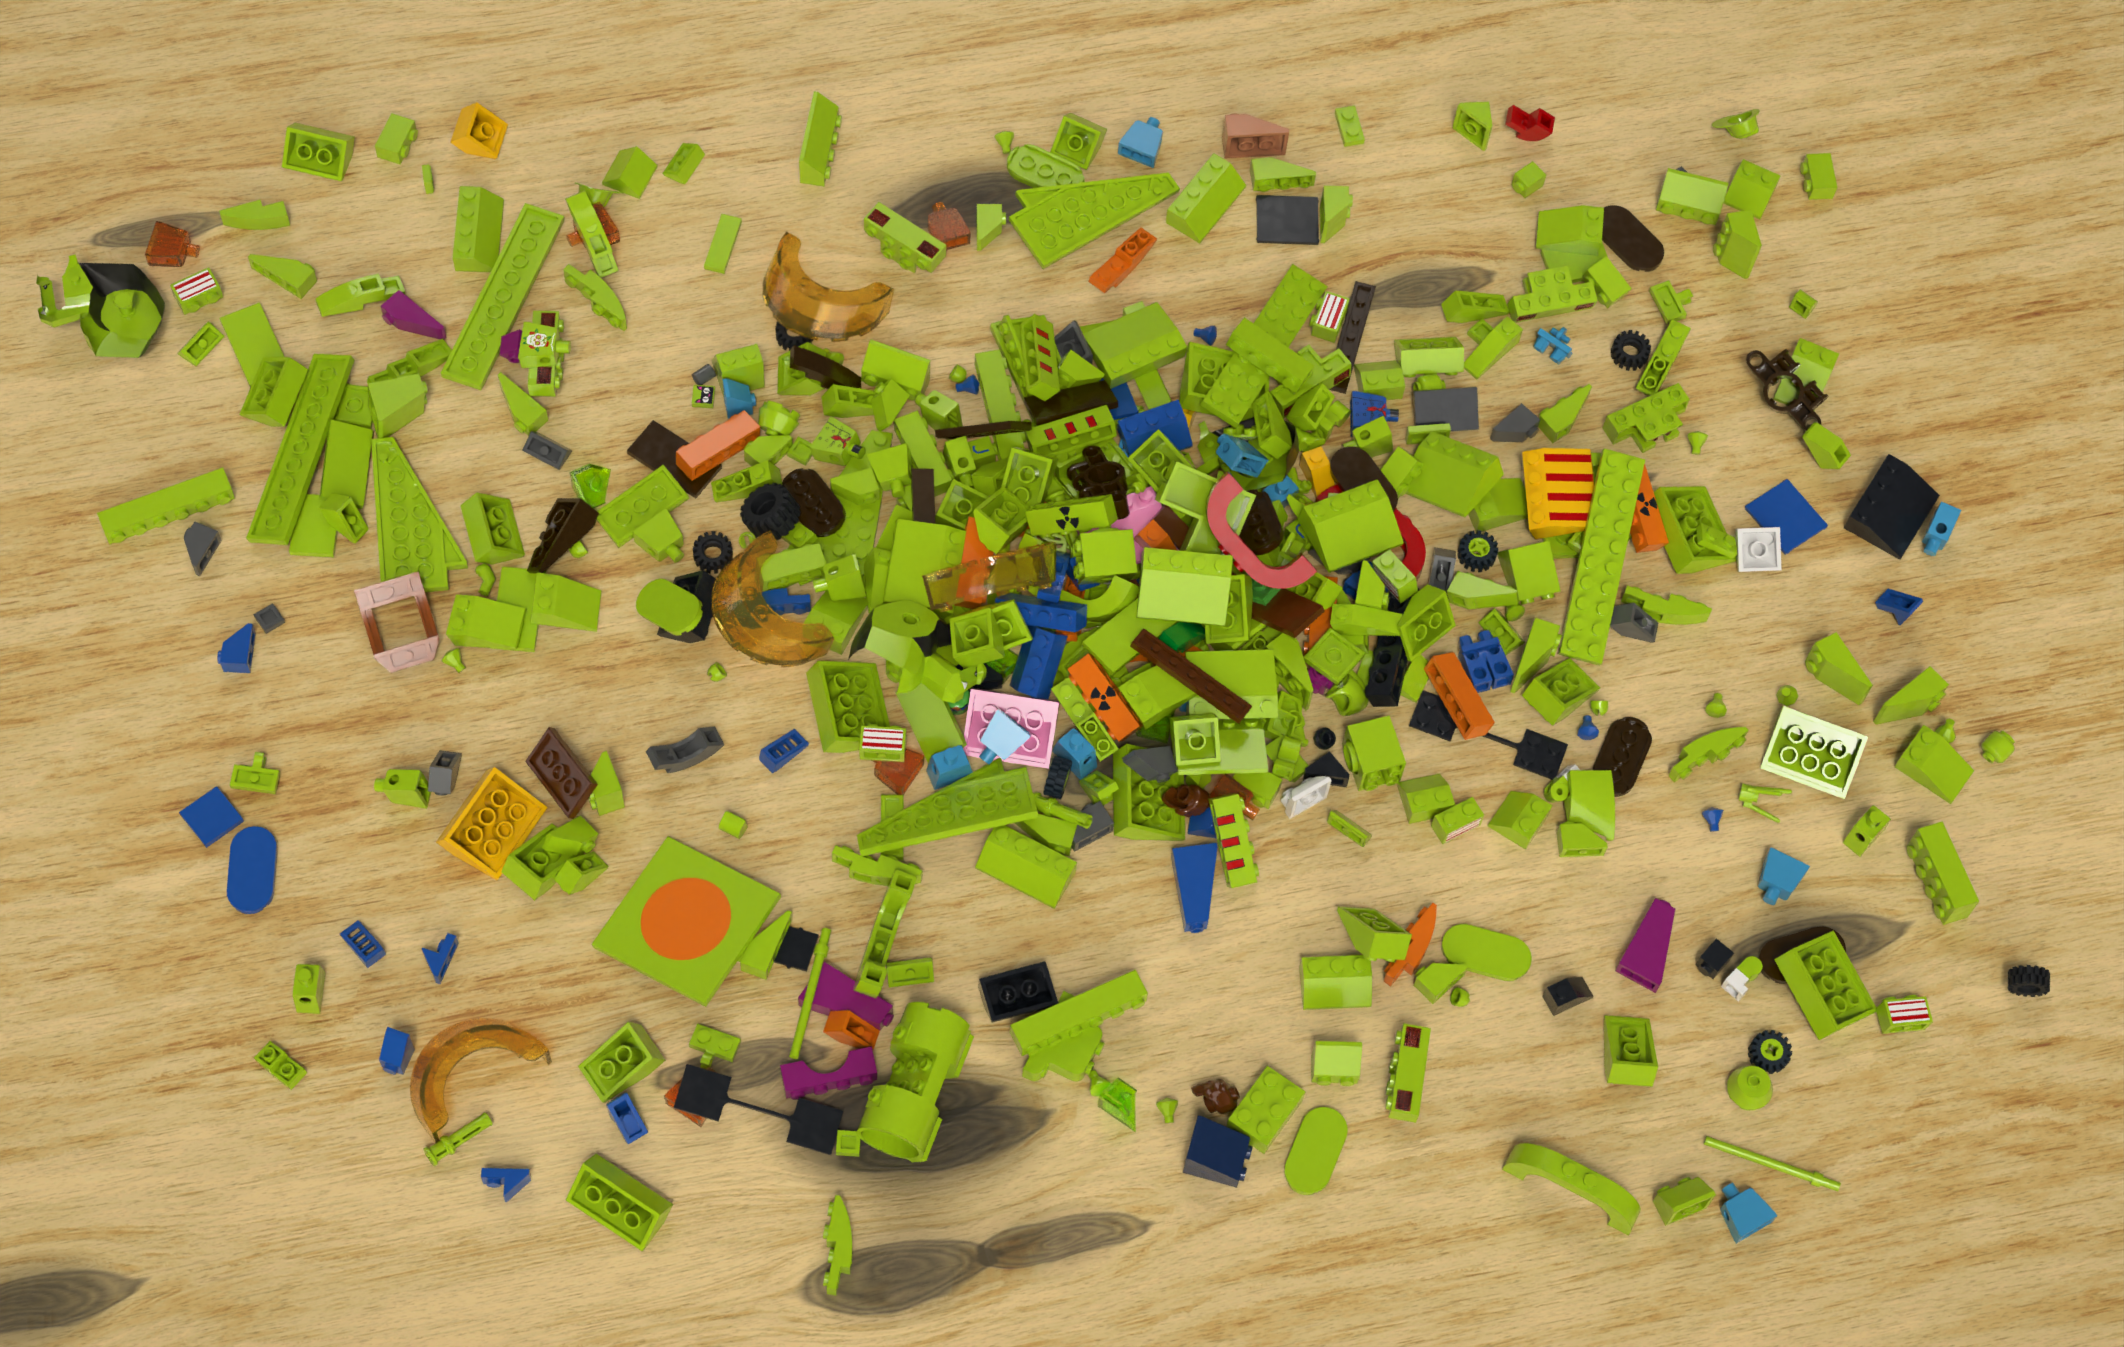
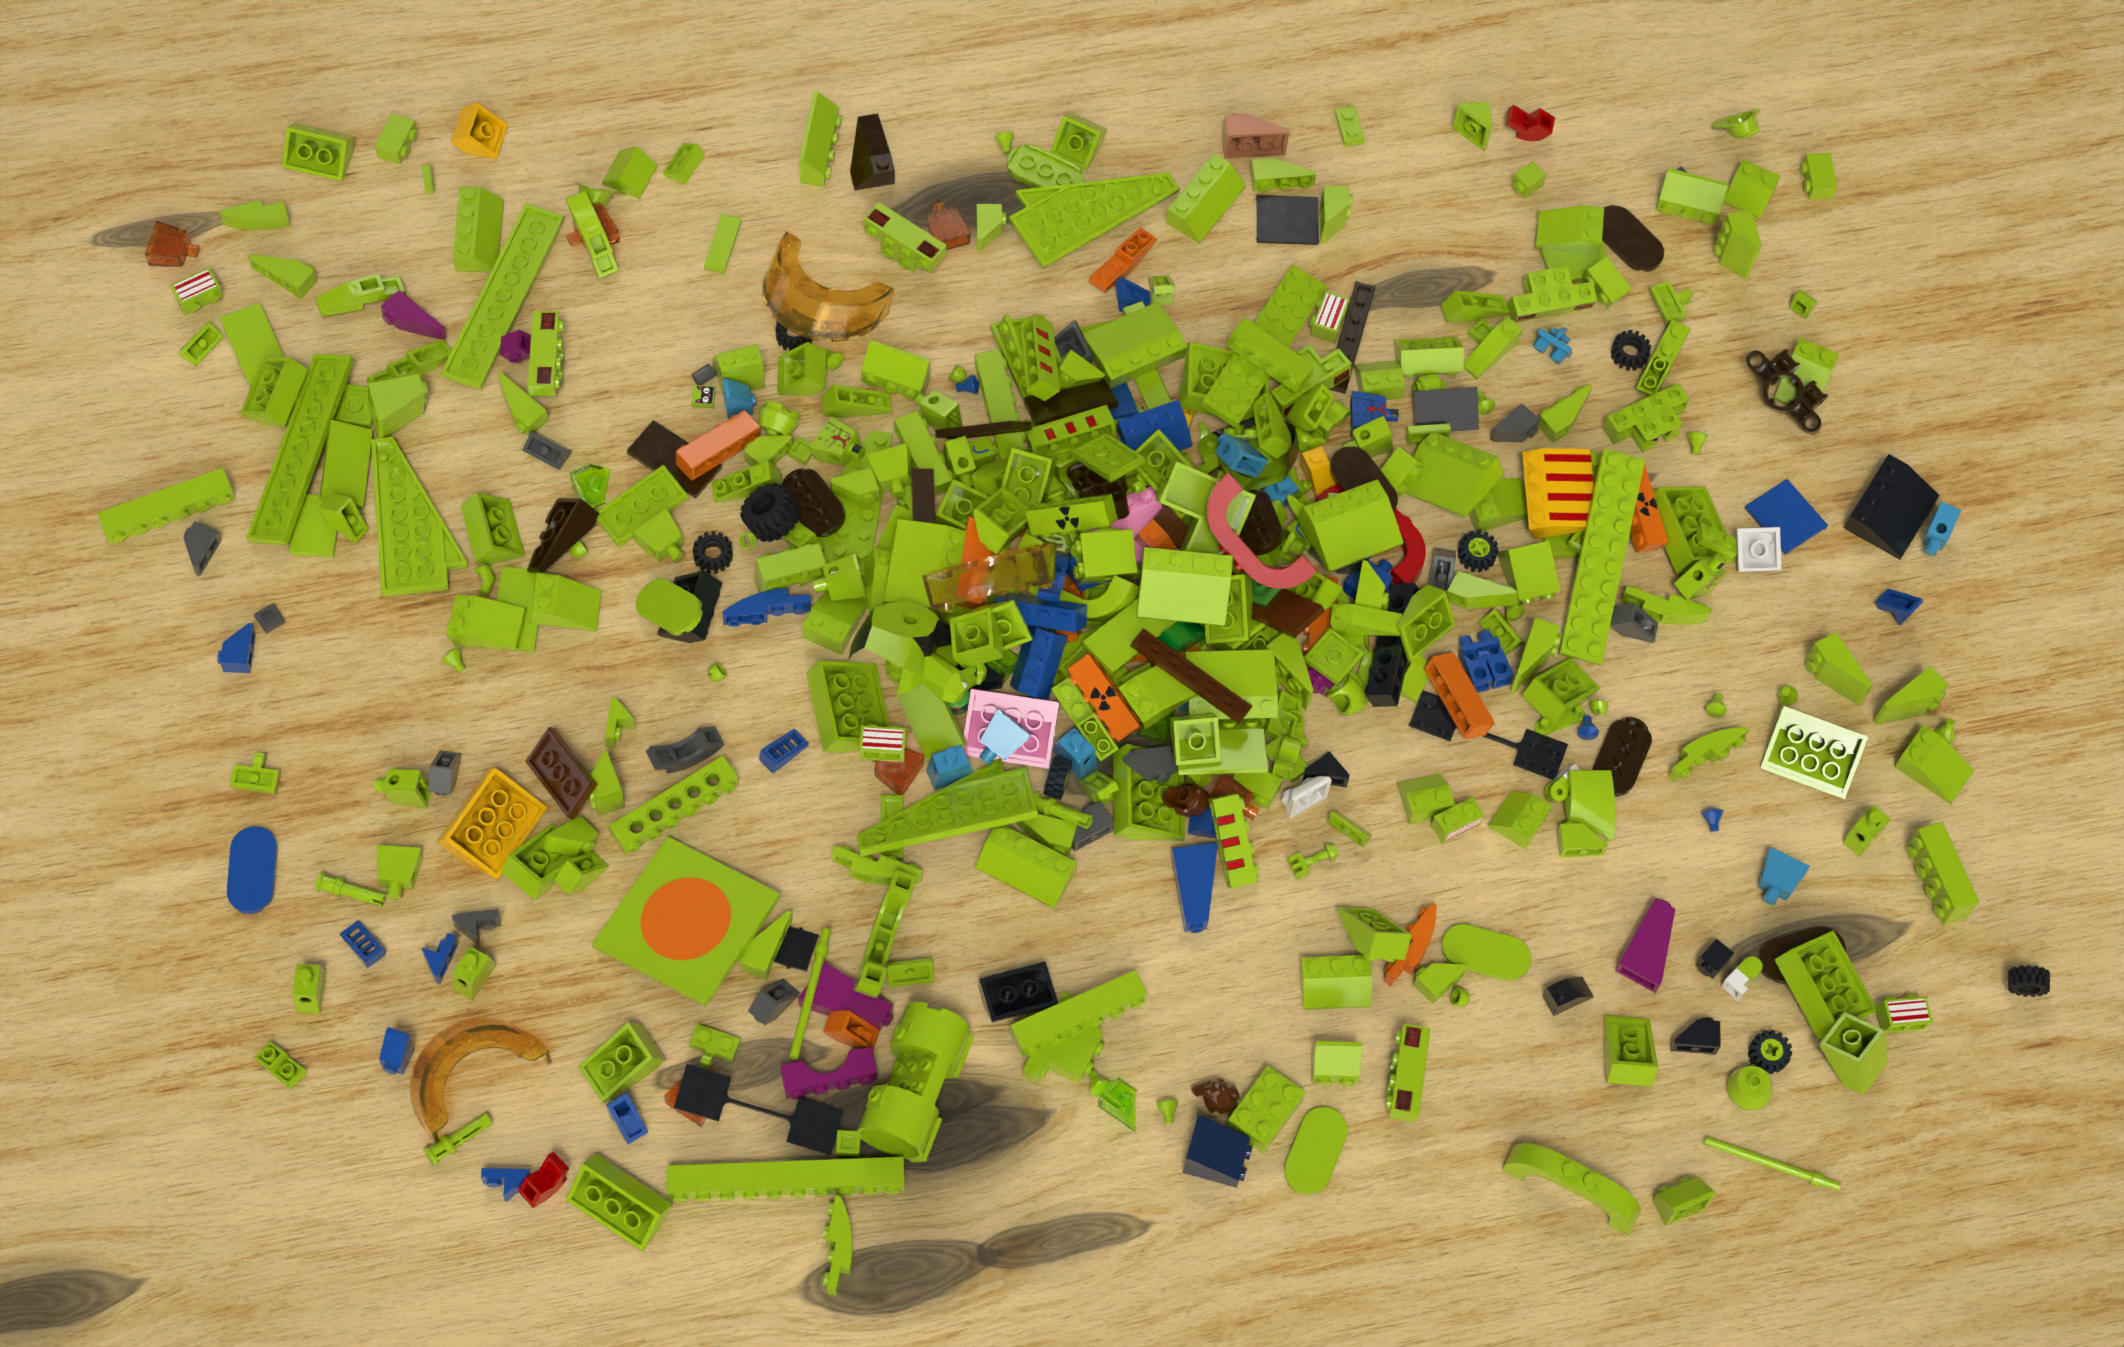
(114, 305): lime piece -> none
(211, 816): blue tile -> none
(340, 887): none -> lime pin
(389, 592): wedge -> none
(398, 868): none -> lime torso
(470, 923): none -> dark grey slope
(474, 971): none -> lime torso
(541, 345): lime torso -> none
(544, 1182): none -> red brick
(602, 297): lime slope -> none
(617, 719): none -> lime slope
(718, 771): none -> lime brick
(733, 824): lime brick -> none
(749, 621): clear yellow windscreen -> none
(773, 1001): none -> dark grey slope
(785, 1178): none -> lime brick
(822, 369): dark brown slope -> none
(871, 156): none -> dark brown wedge
(887, 403): lime slope -> none
(1108, 457): none -> lime tile
(1130, 293): none -> blue slope
(1142, 142): dark azure torso -> none
(1161, 289): none -> lime slope
(1207, 334): blue rock -> none
(1303, 864): none -> lime hinge
(1324, 738): black plate -> none
(1373, 753): lime brick -> none
(1395, 576): lime brick -> none
(1485, 404): none -> lime rock
(1545, 728): none -> lime piece
(1699, 1037): none -> black slope
(1702, 577): none -> lime torso
(1745, 1212): dark azure torso -> none
(1750, 794): lime plant -> none
(1826, 447): lime slope -> none
(1855, 1052): none -> lime slope
(1997, 747): lime head -> none

